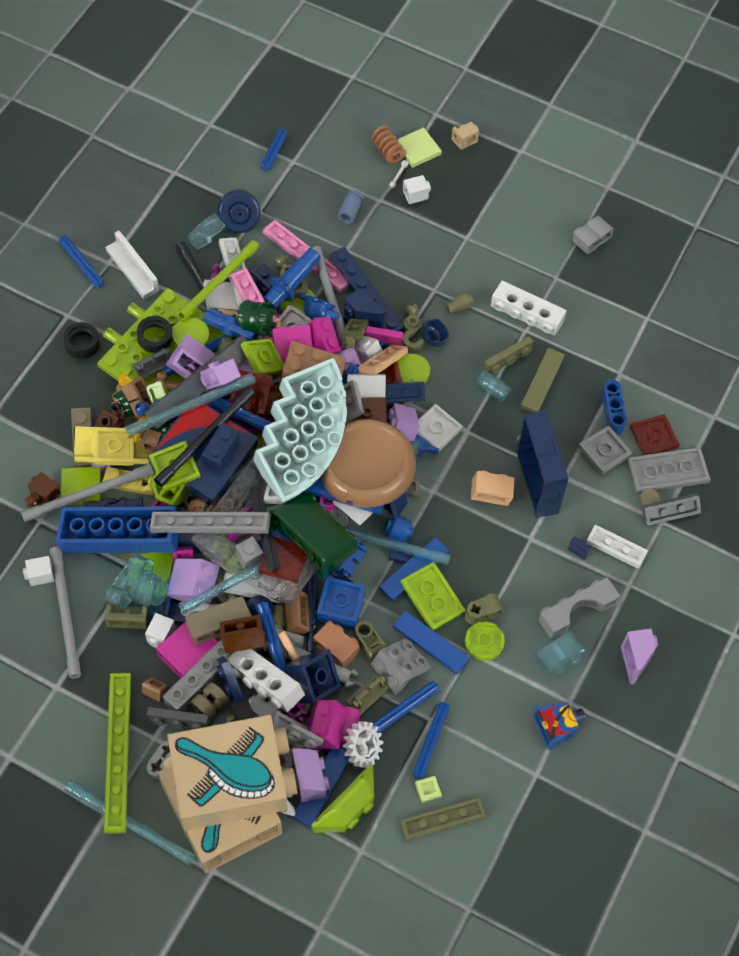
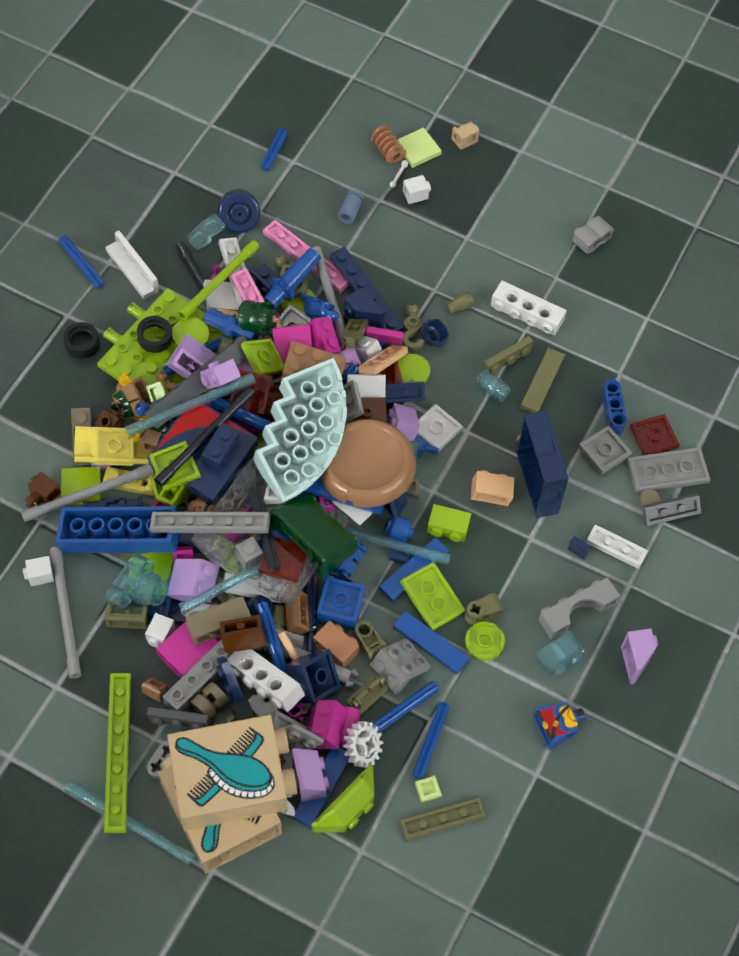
(152, 363): dark grey hinge -> none
(448, 523): none -> lime brick

